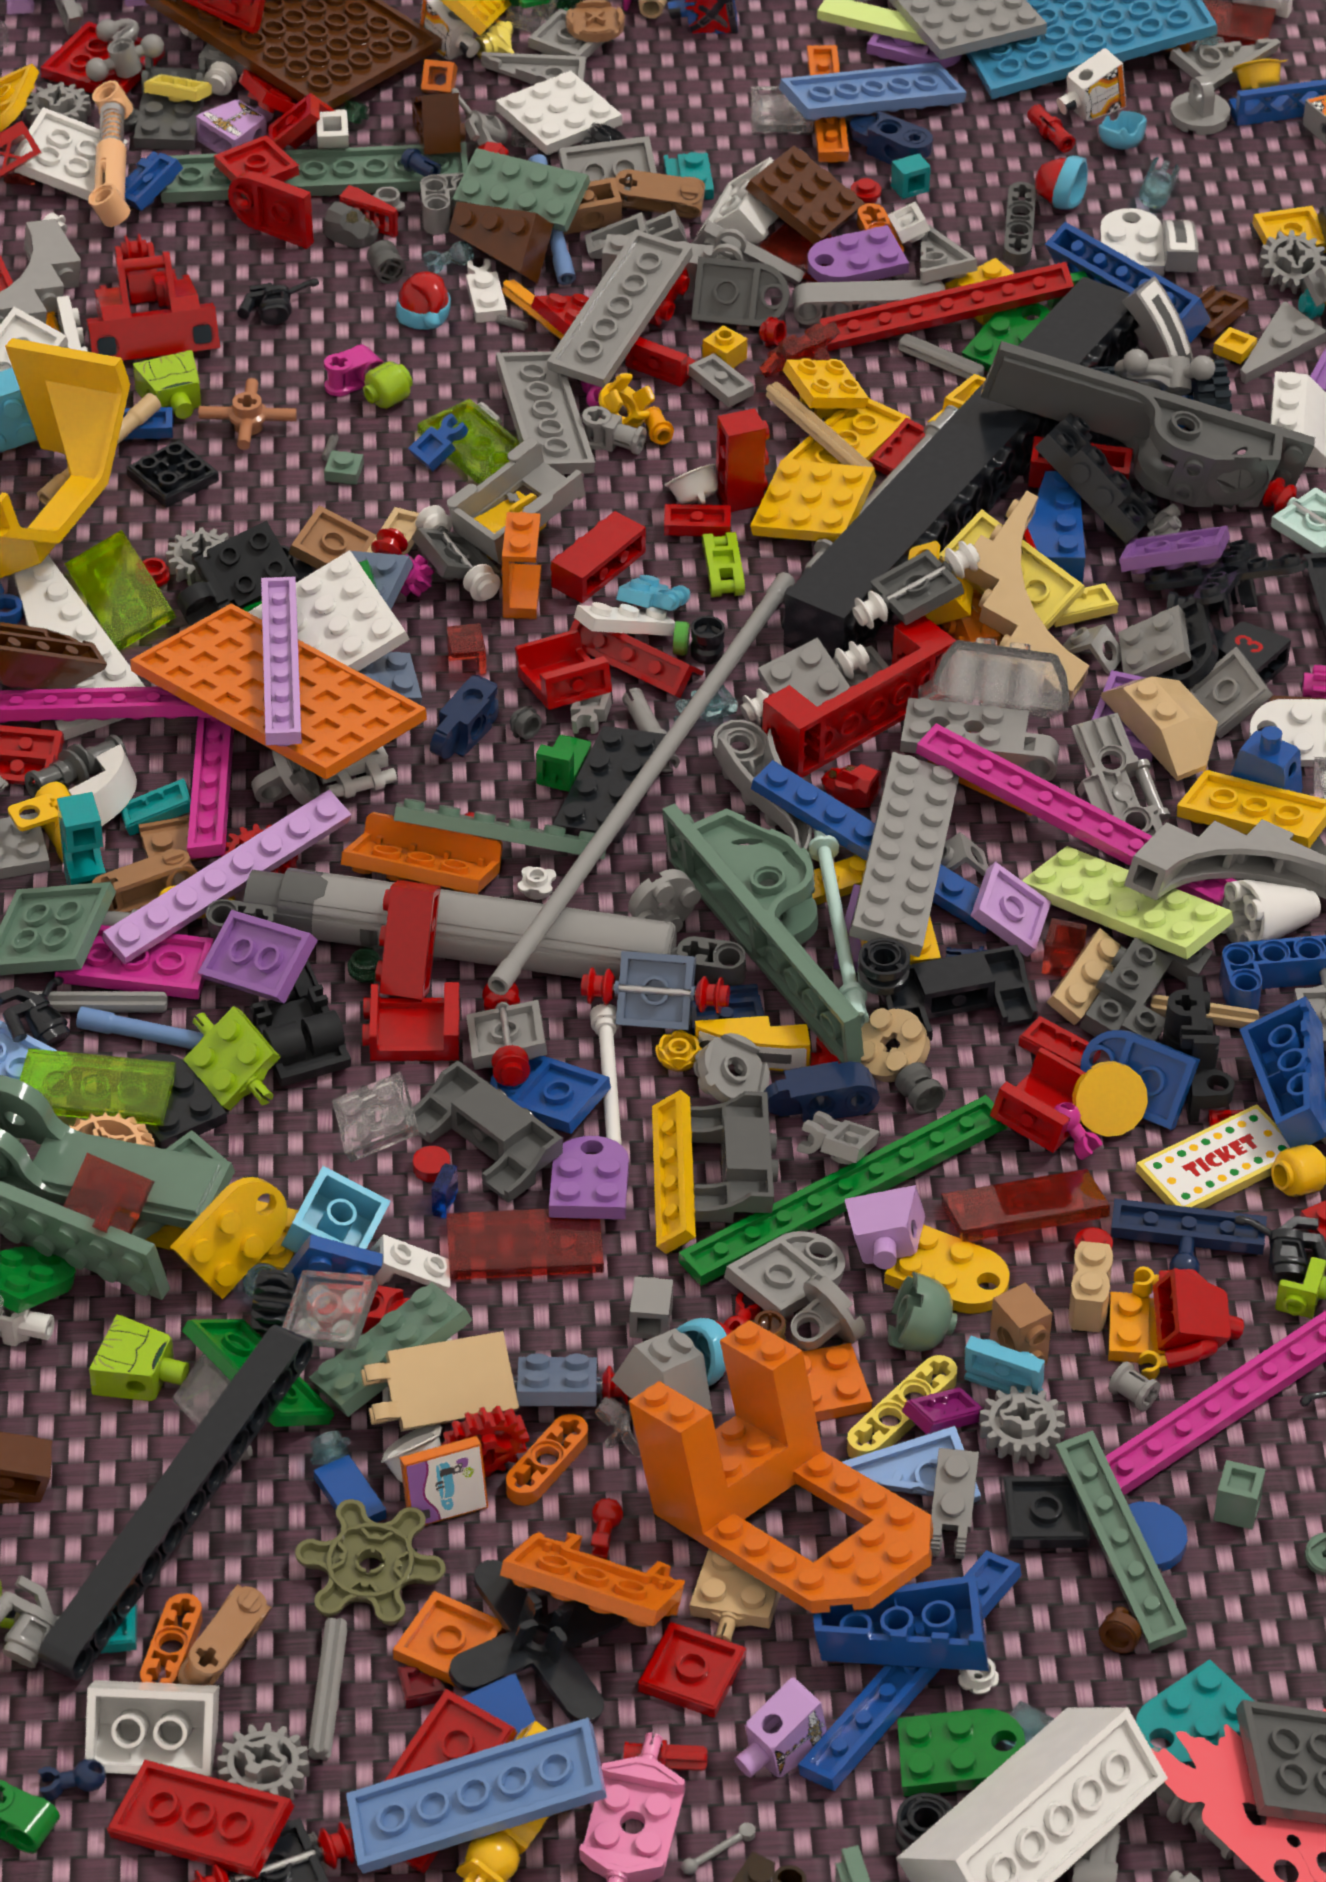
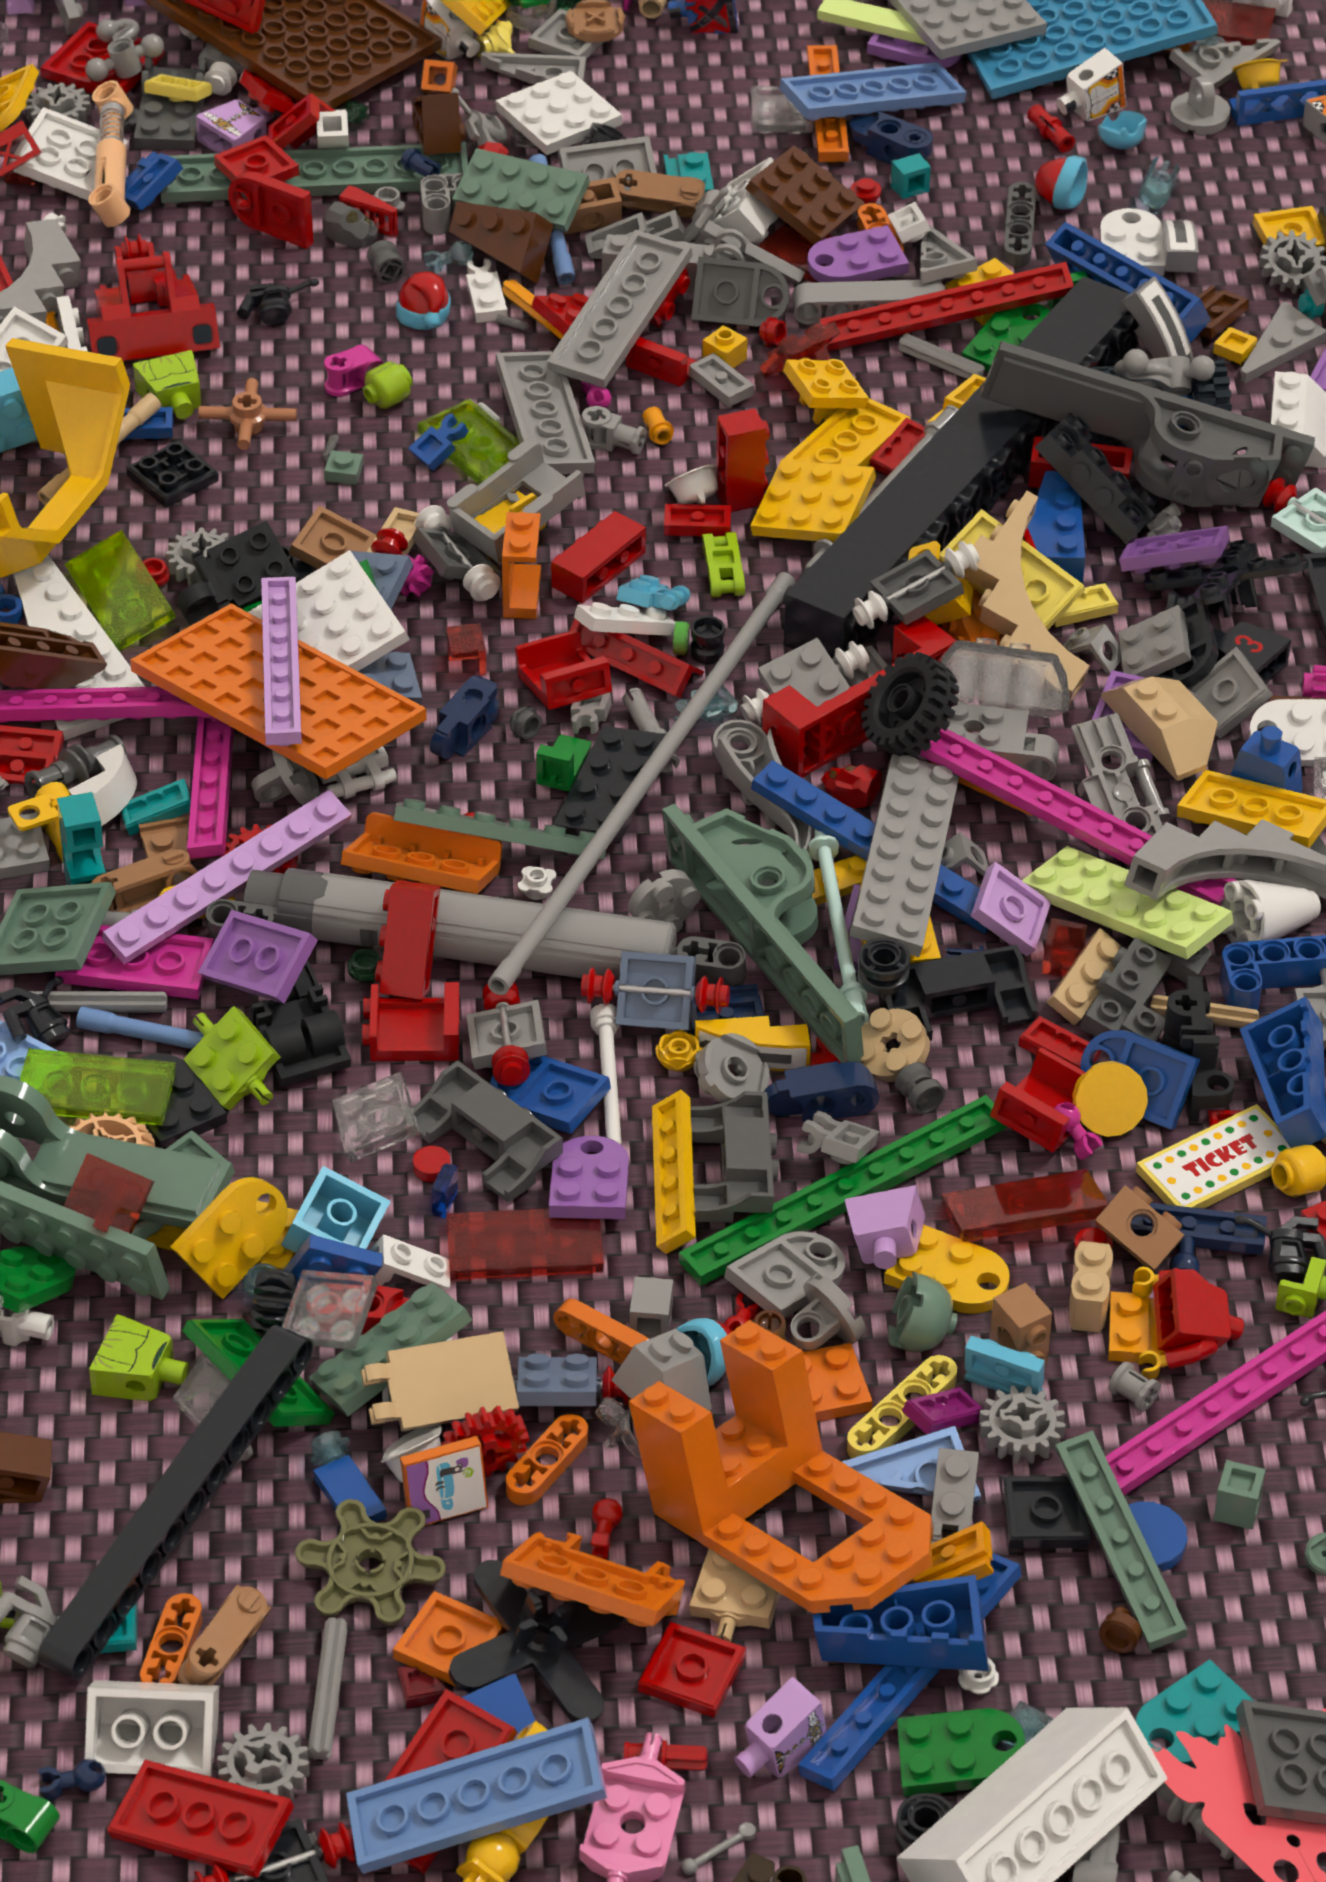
(596, 1330): none -> orange beam
(619, 393): yellow piece -> none
(707, 209): none -> light grey piece
(814, 426): tan axle -> none
(910, 705): none -> black wheel
(960, 1555): none -> light orange plate
(1148, 1249): none -> medium nougat brick

